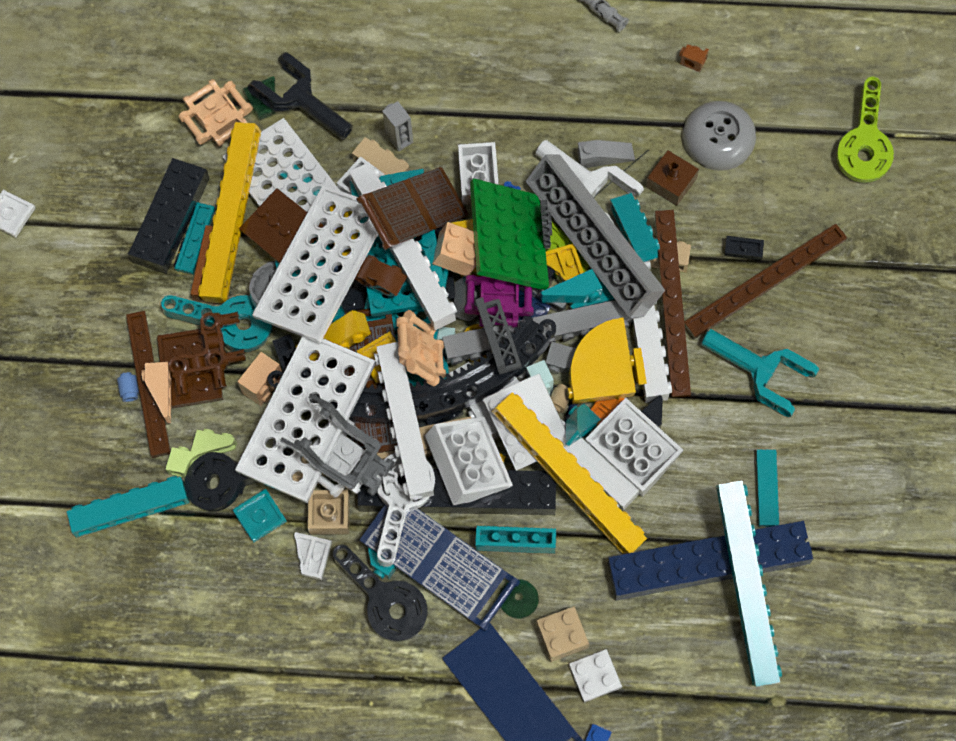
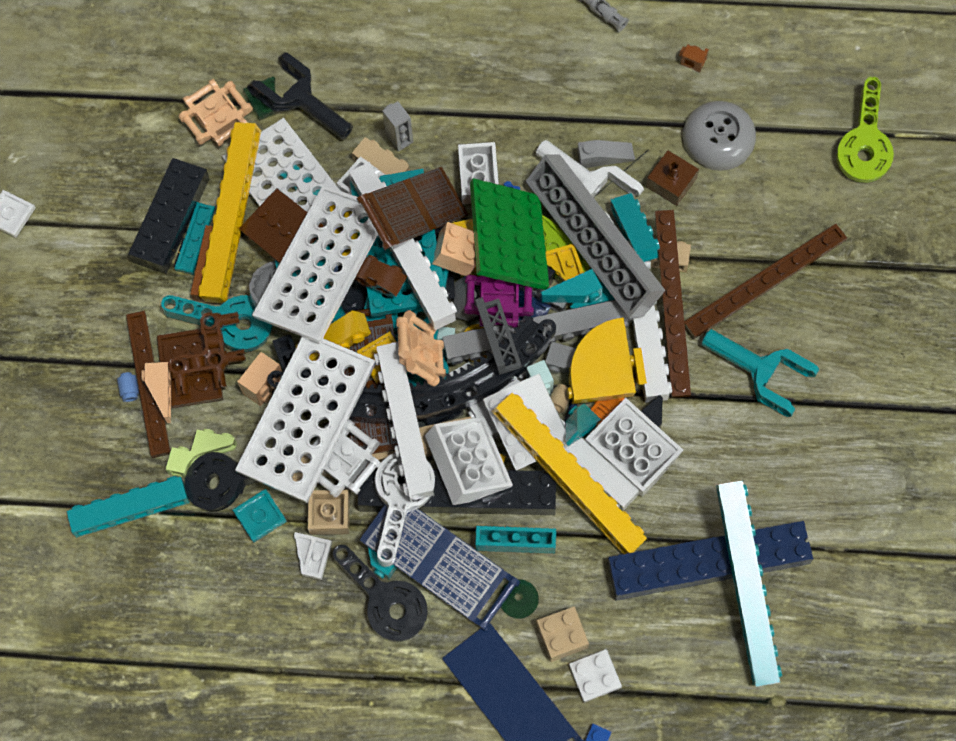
(367, 468): dark grey piece -> none
(546, 224): dark grey gear -> none
(744, 247): black plate -> none
(767, 487): teal tile -> none

